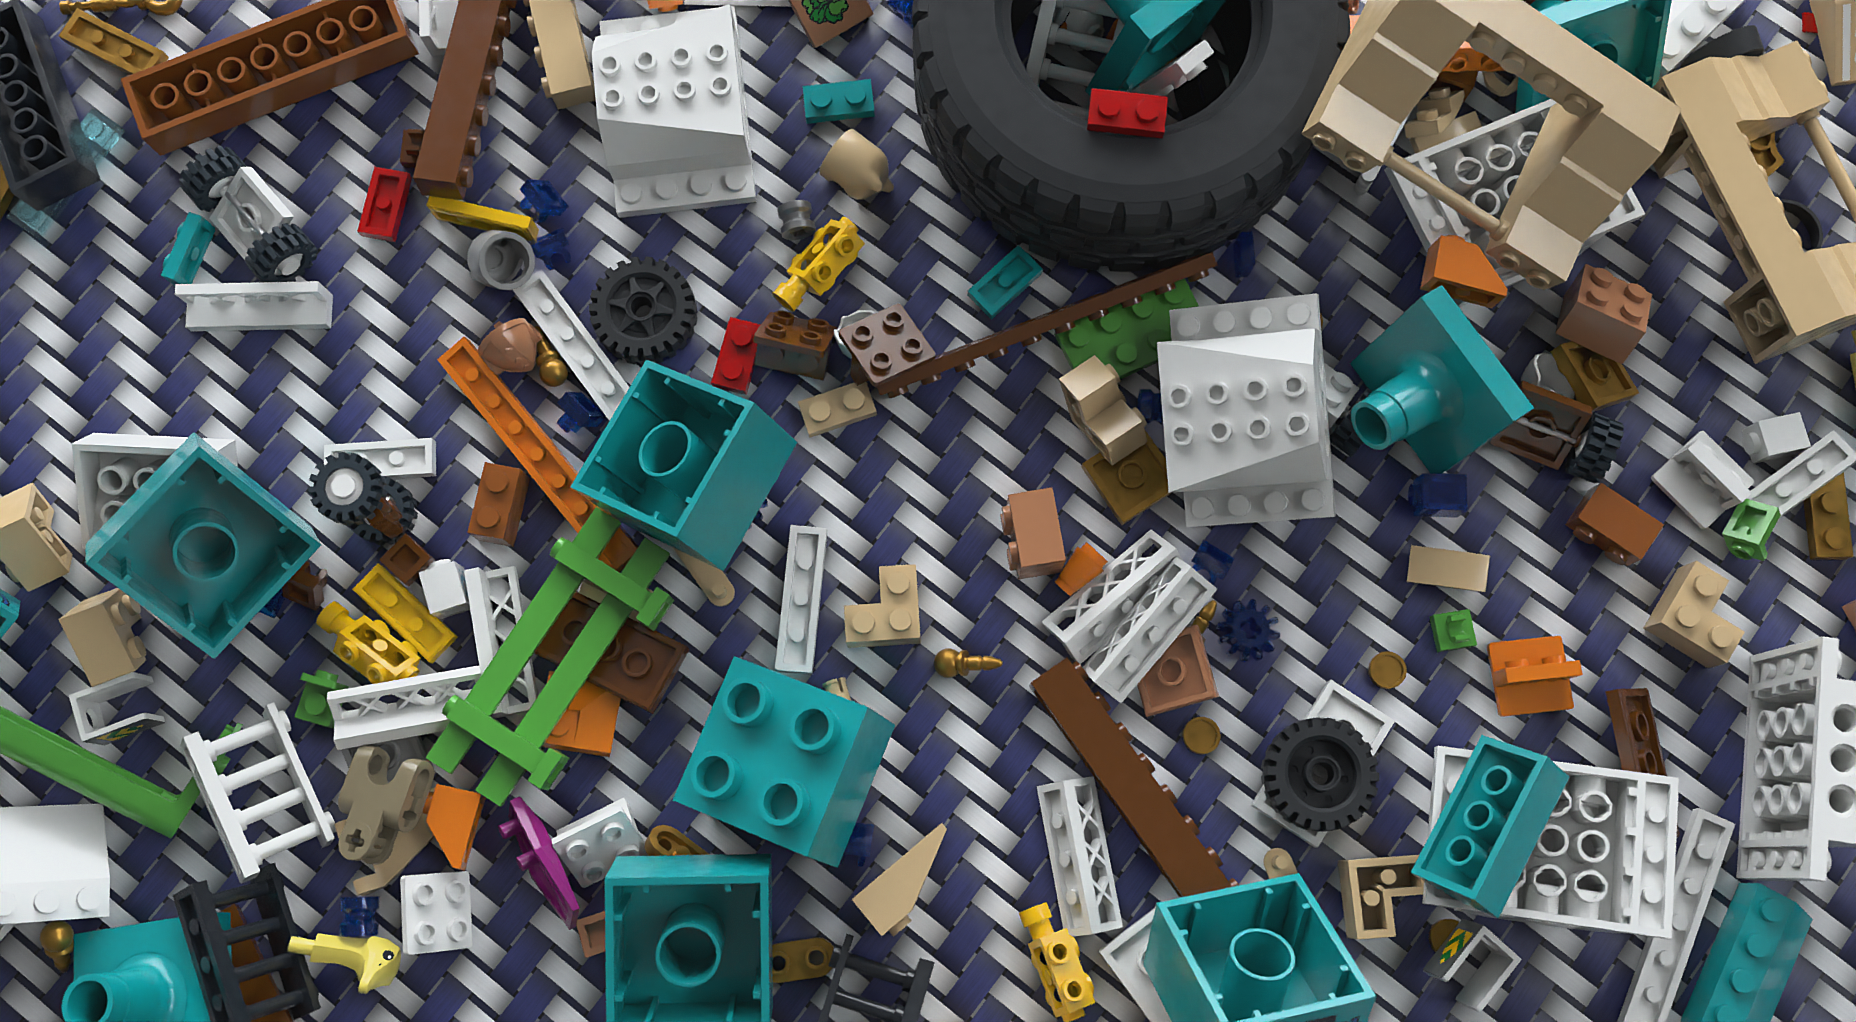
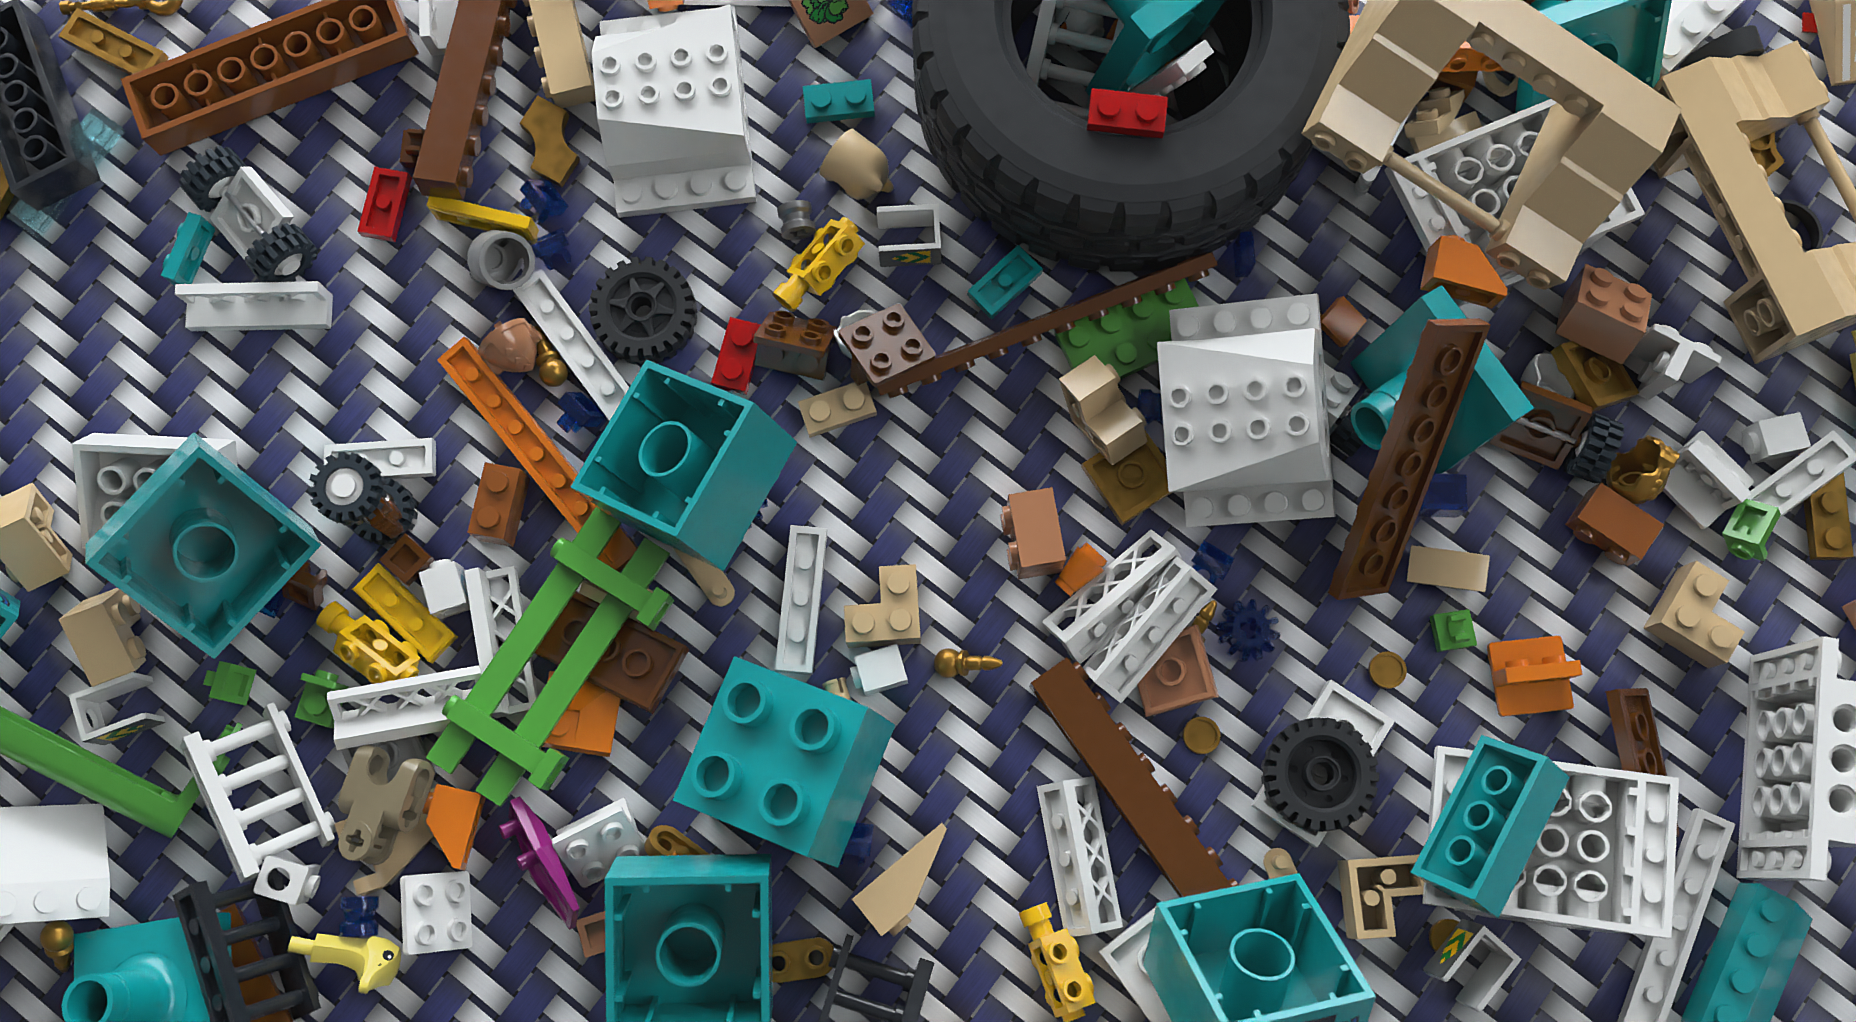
(230, 683): none -> bright green tile
(302, 883): none -> white bracket
(547, 127): none -> pearl gold tile
(879, 670): none -> white brick
(910, 216): none -> white piece
(1342, 321): none -> orange tile
(1408, 456): none -> reddish brown plate
(1642, 470): none -> pearl gold hair
(1670, 359): none -> white bracket

